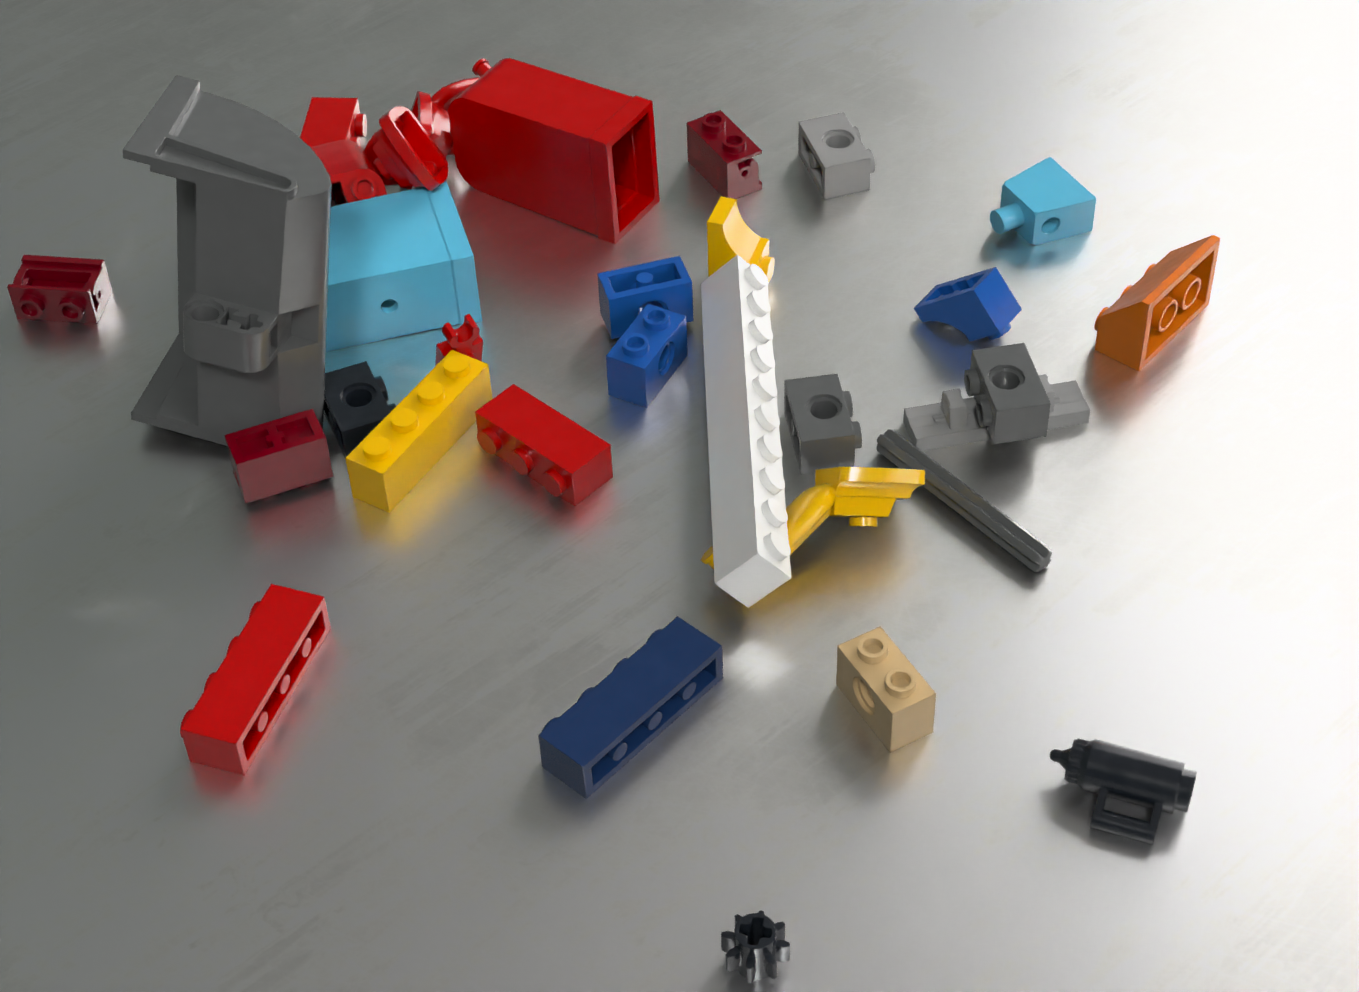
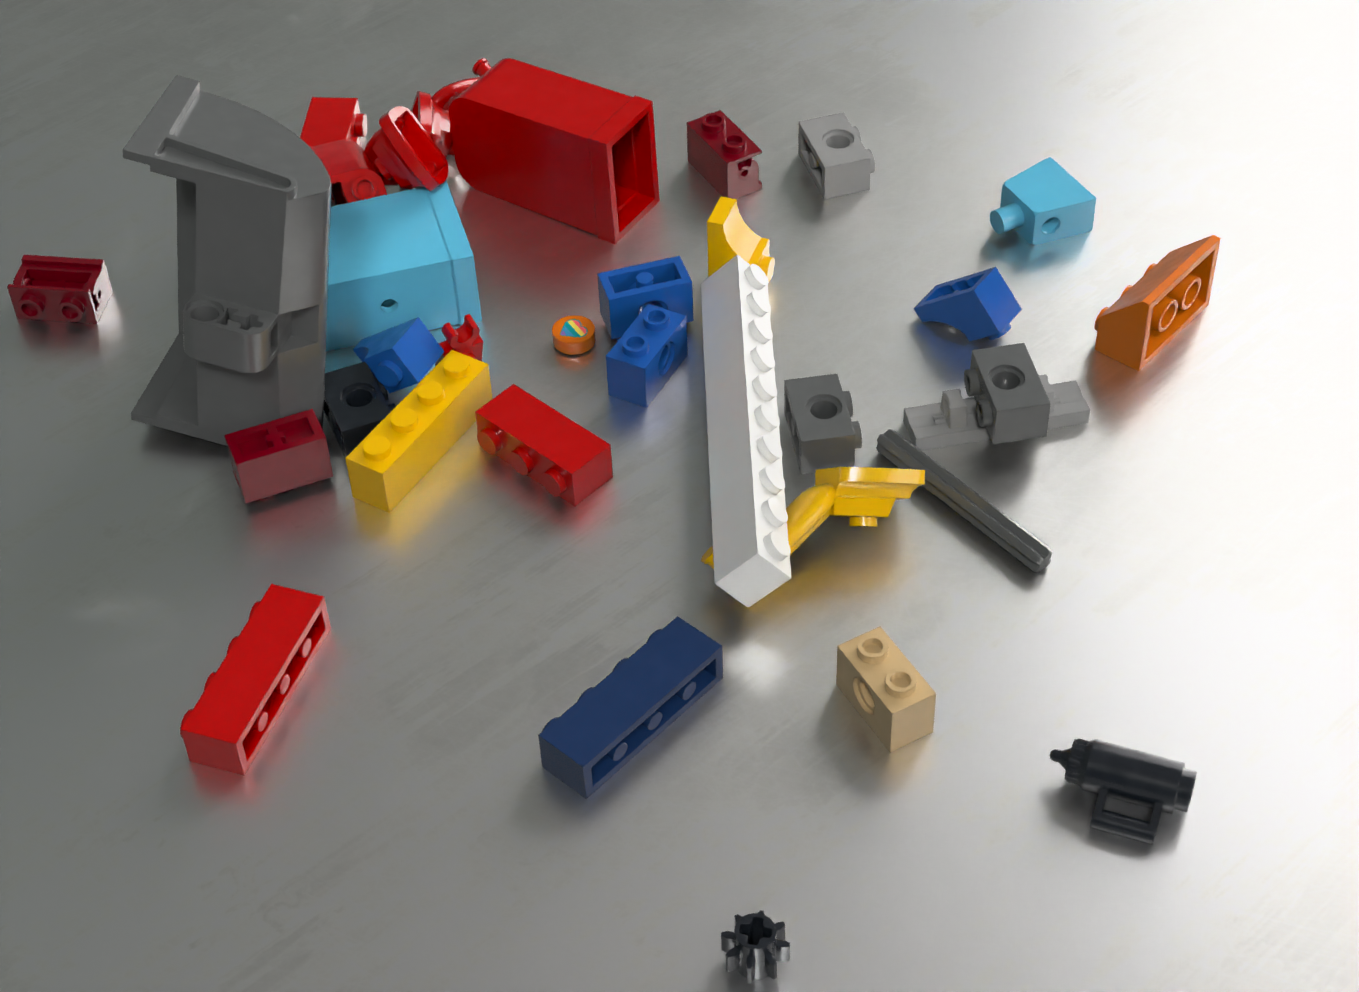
(400, 354): none -> blue arch
(573, 335): none -> orange tile

